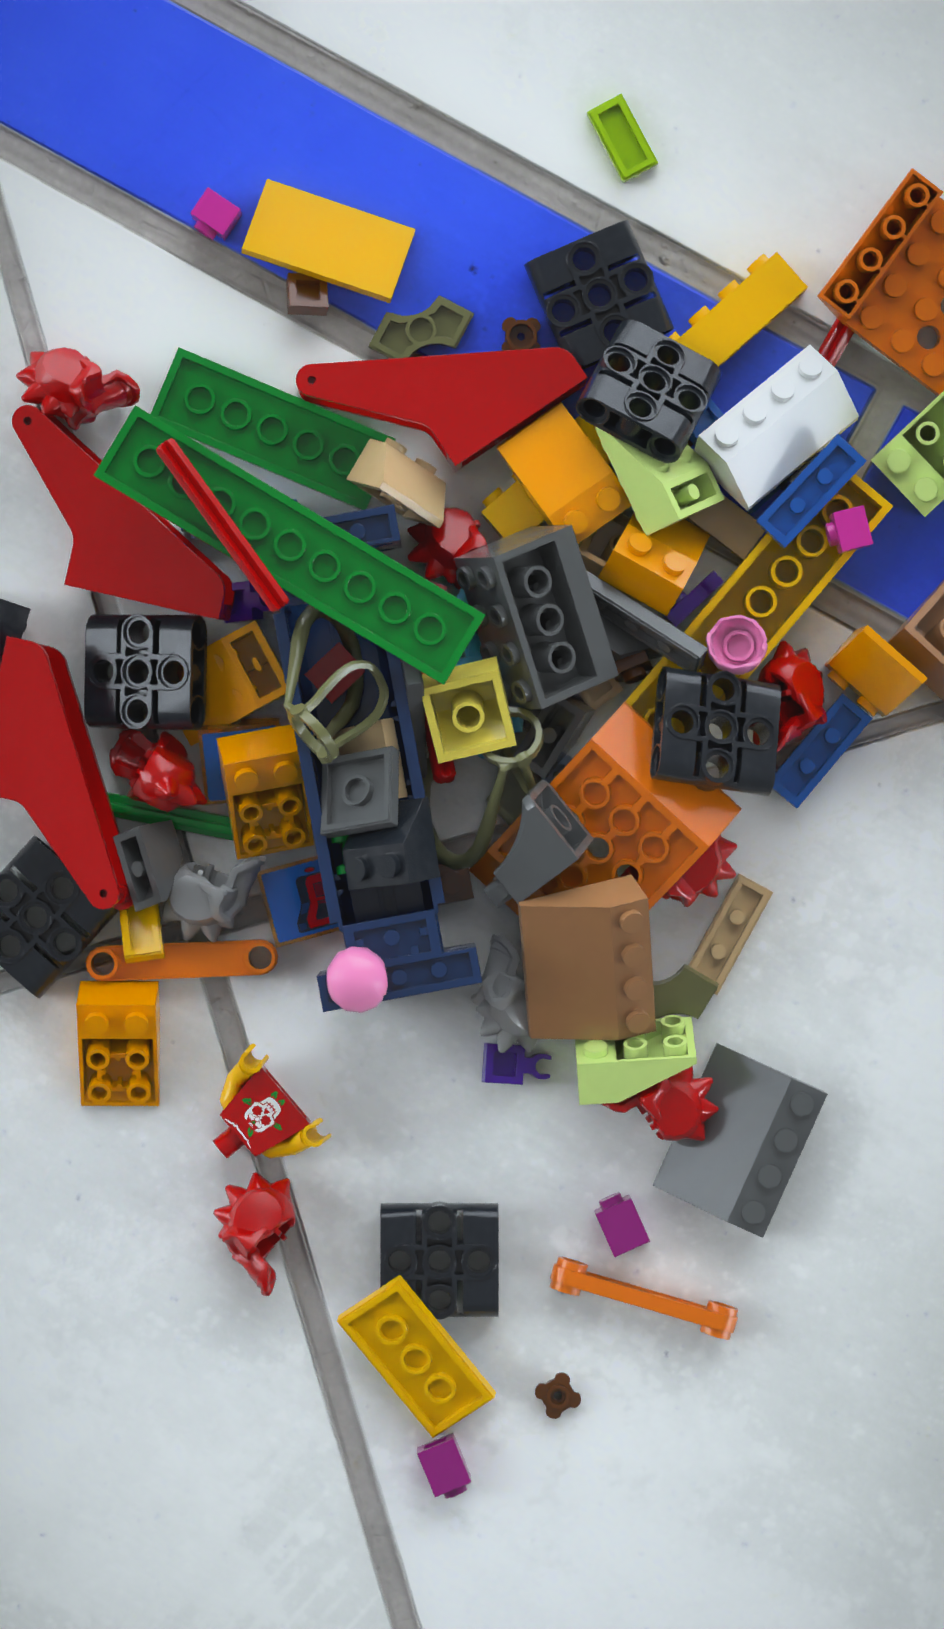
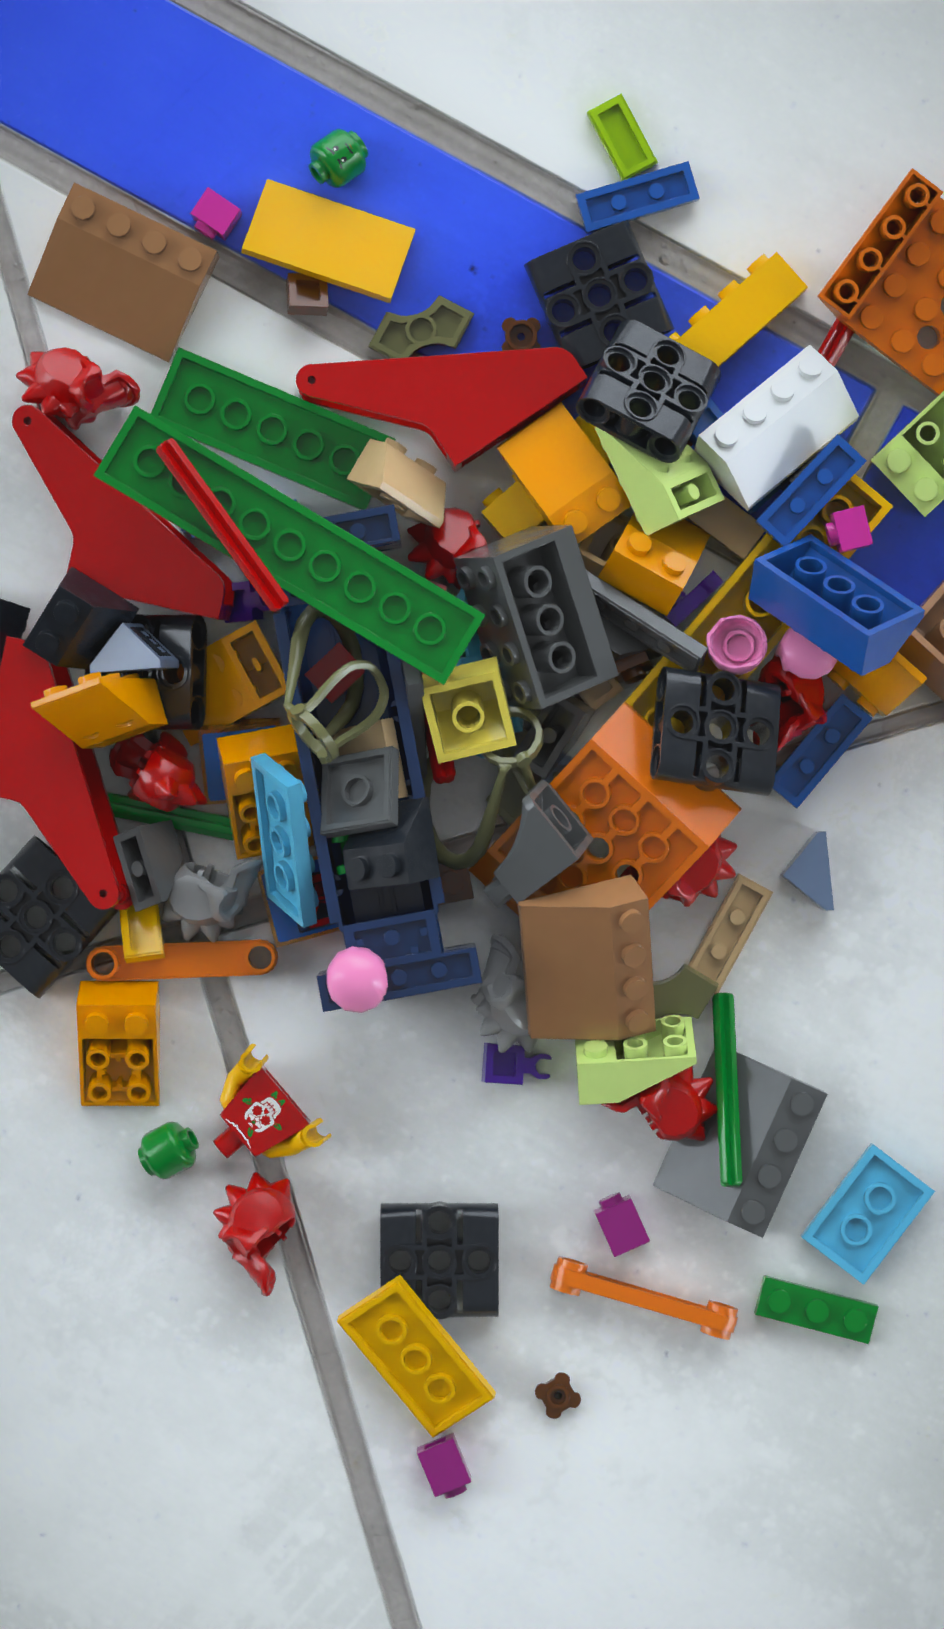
(78, 621): none -> black slope
(103, 708): none -> light orange slope
(122, 272): none -> medium nougat slope
(133, 650): none -> sand blue slope
(168, 1150): none -> green head
(284, 839): none -> medium azure plate
(338, 158): none -> green head
(637, 197): none -> blue plate
(727, 1090): none -> green axle
(803, 656): none -> bright pink hair
(811, 871): none -> sand blue slope
(816, 1309): none -> green plate
(834, 603): none -> blue slope
(867, 1213): none -> medium azure plate

